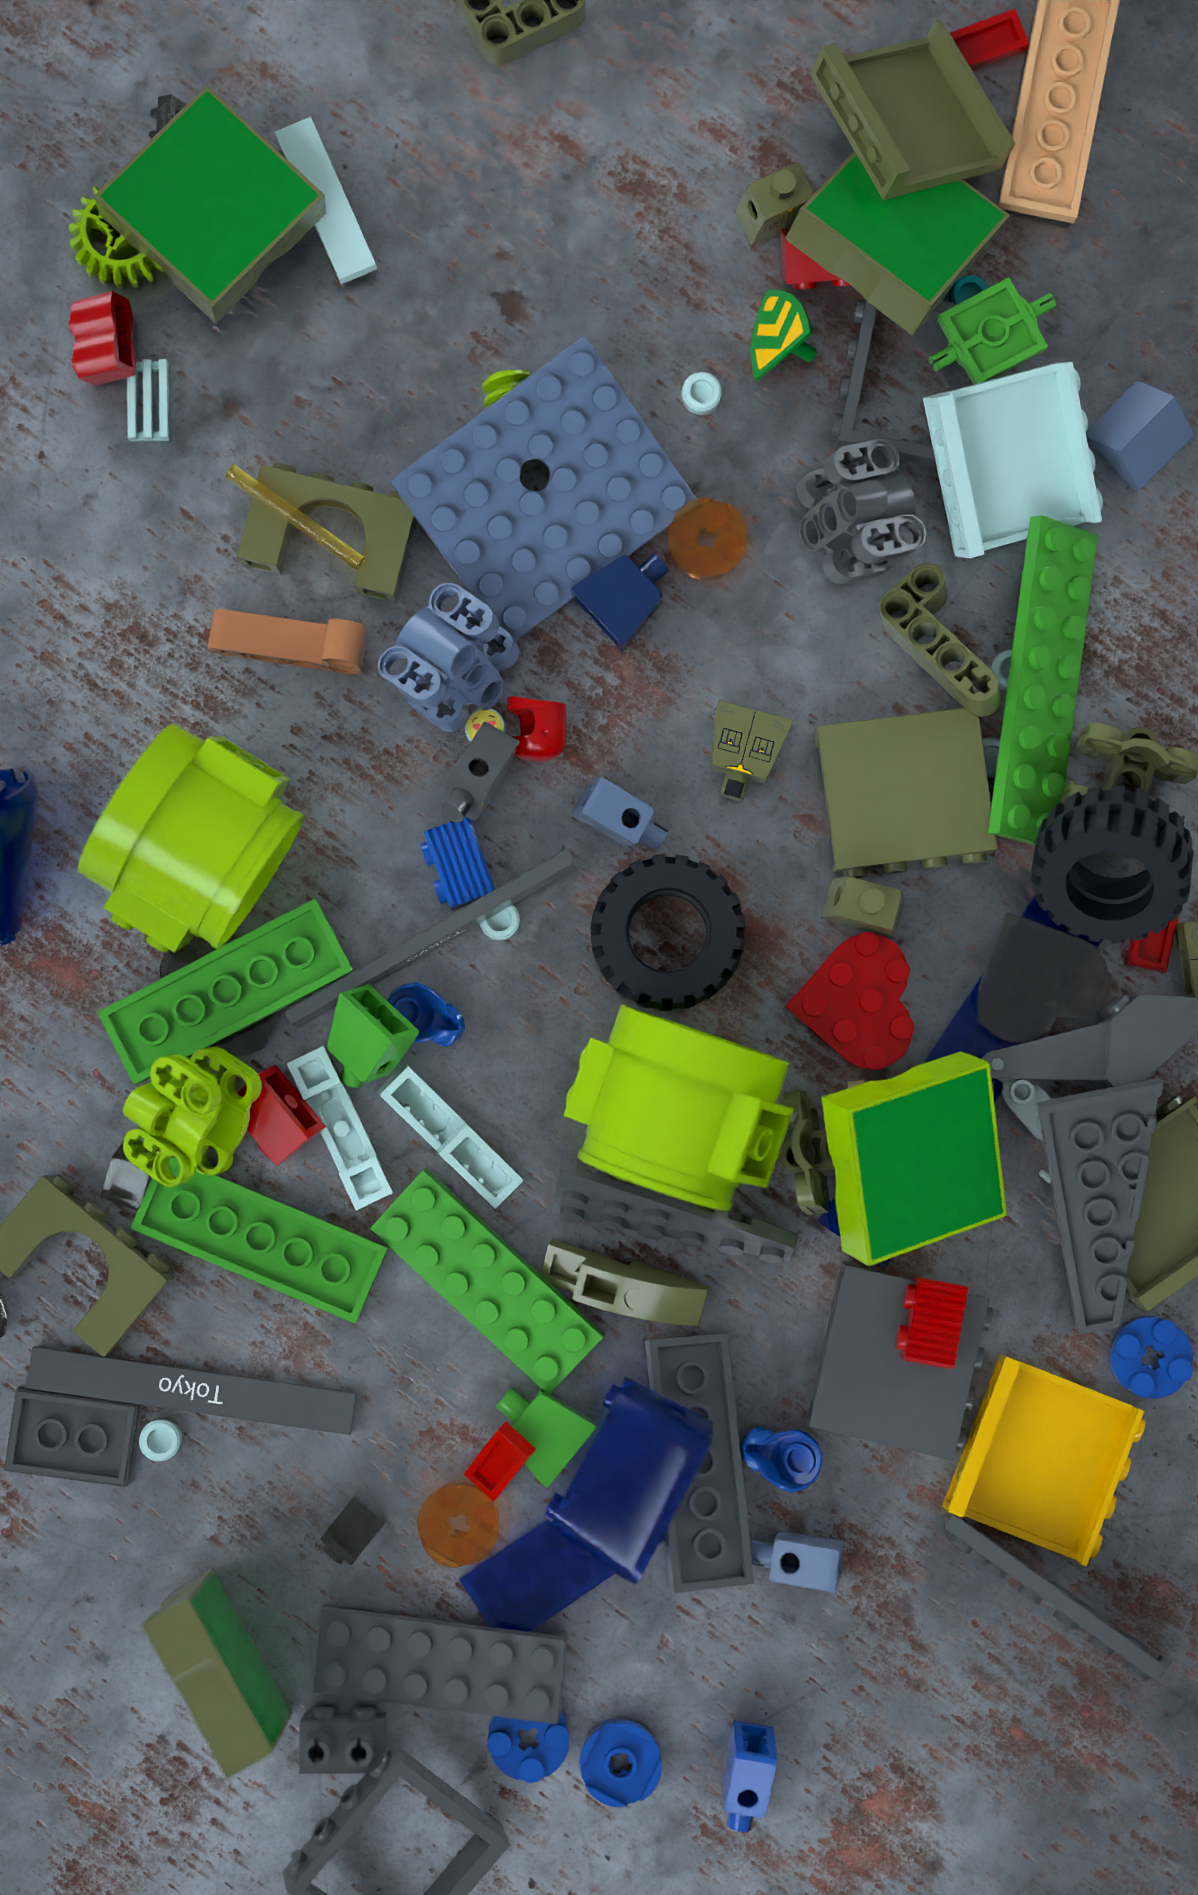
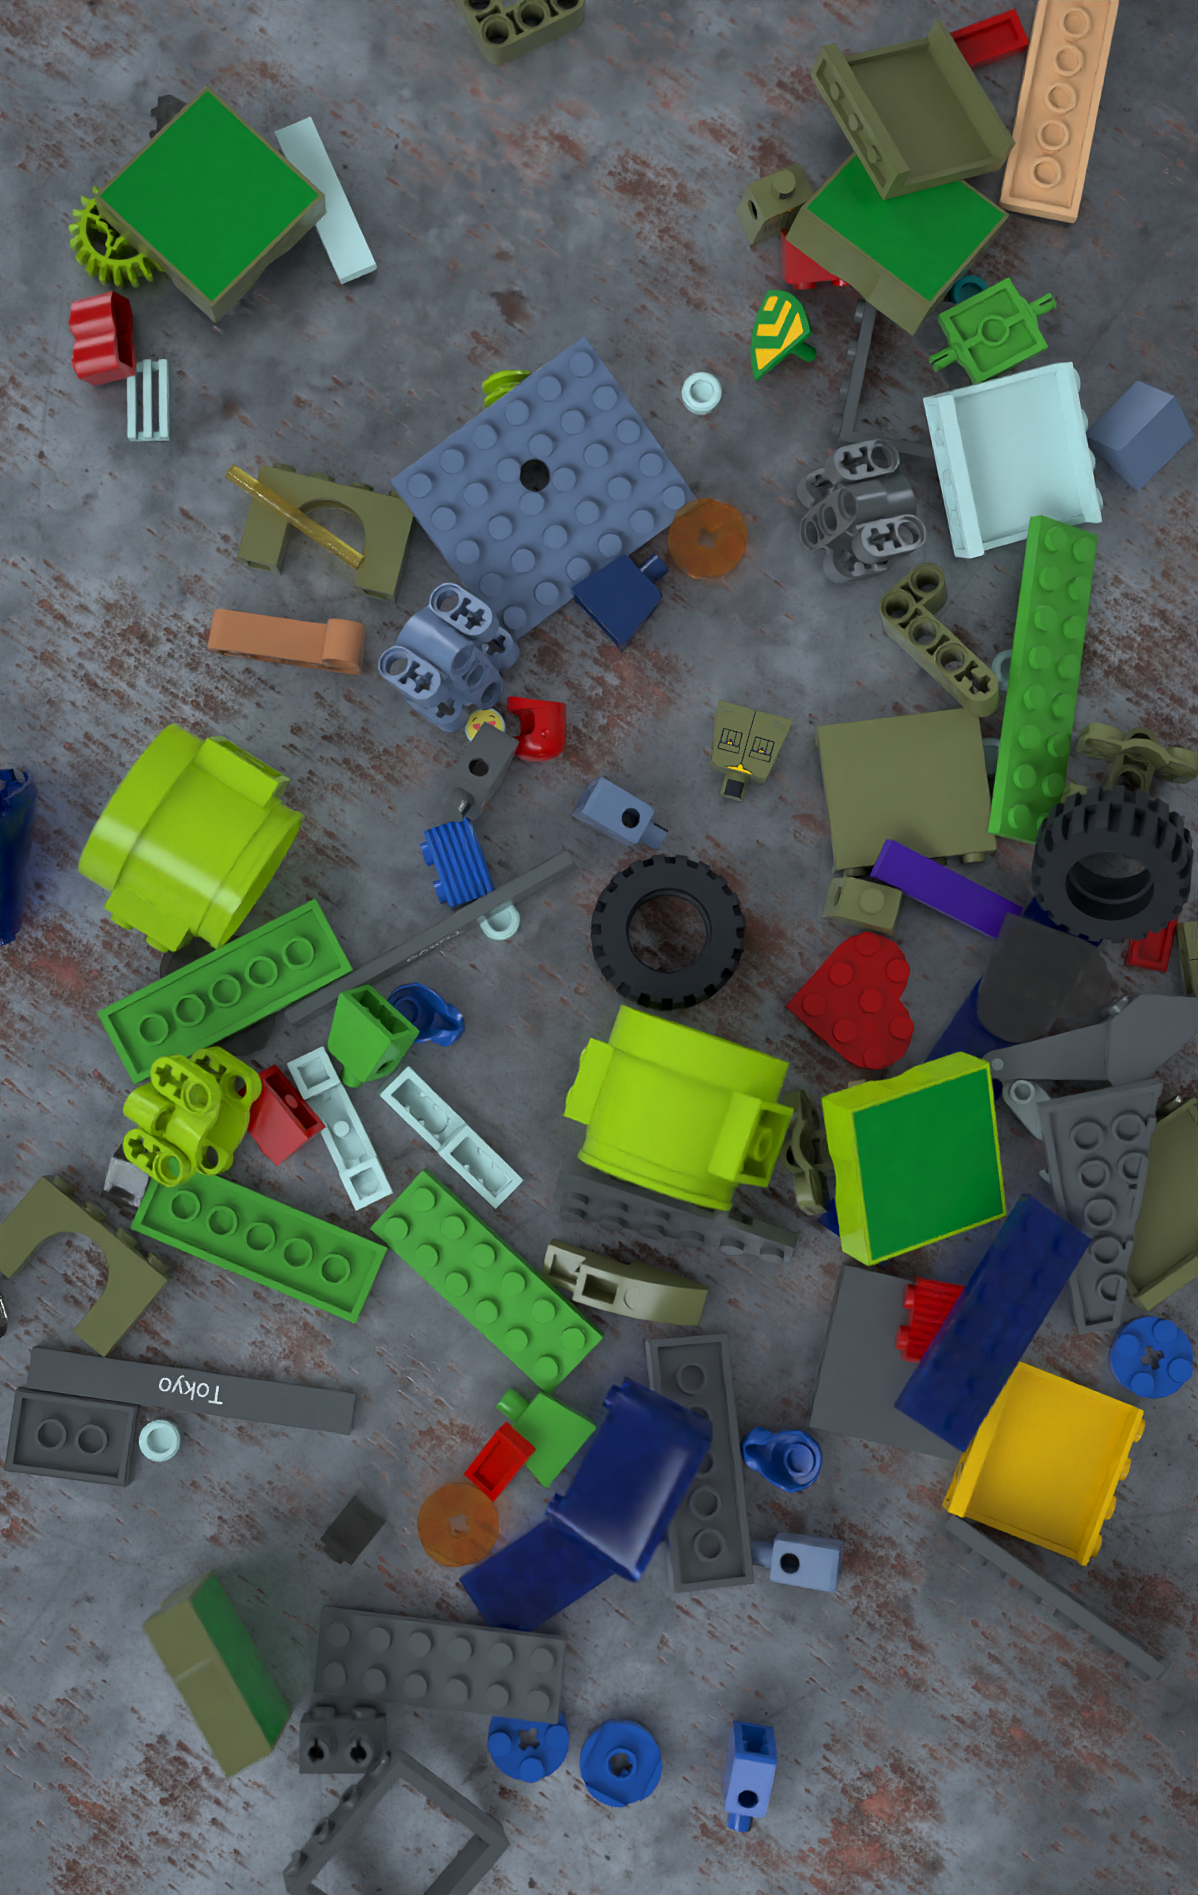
(942, 889): none -> dark purple tile
(992, 1323): none -> clear blue plate

